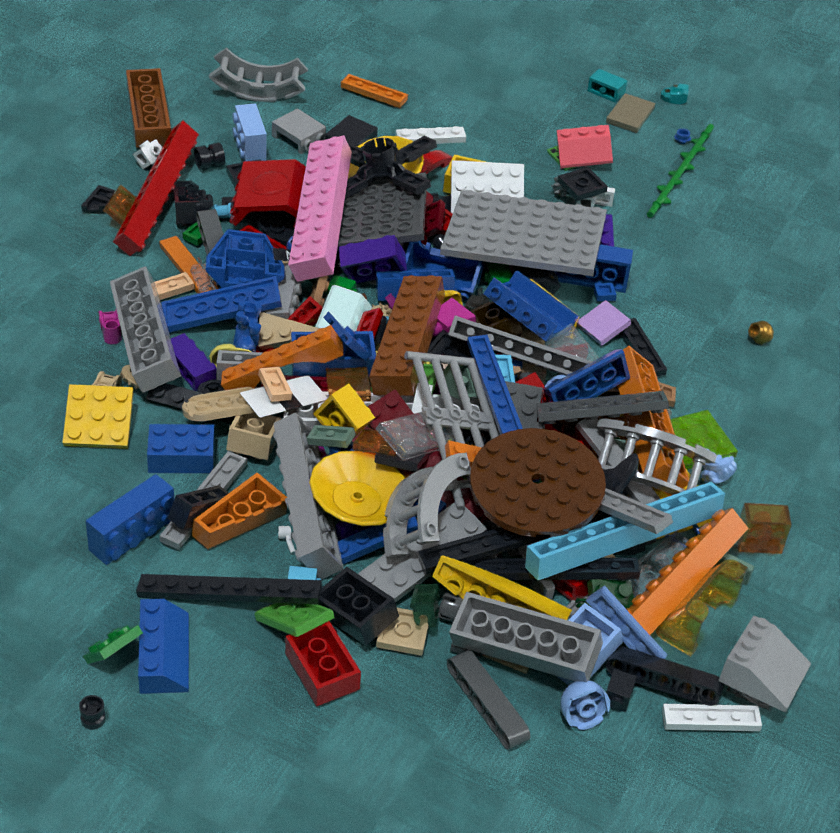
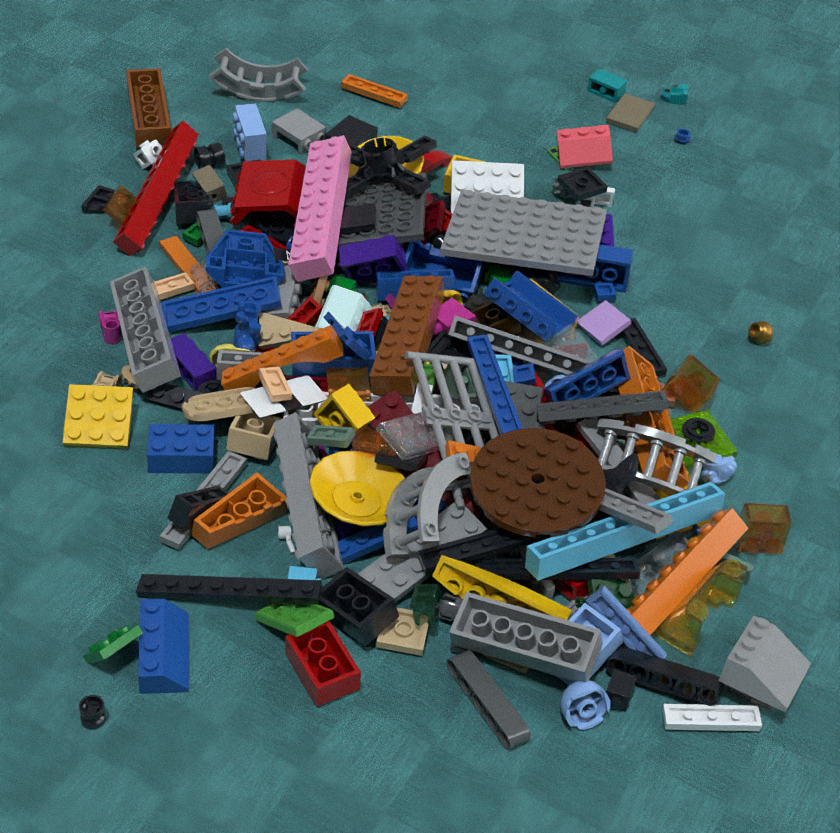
(129, 519): blue brick -> none
(210, 182): none -> dark tan hinge
(358, 218): none -> black tile
(441, 135): white plate -> none
(524, 374): none -> blue plate
(676, 174): green plant -> none
(692, 383): none -> clear orange brick
(704, 427): none -> black gear

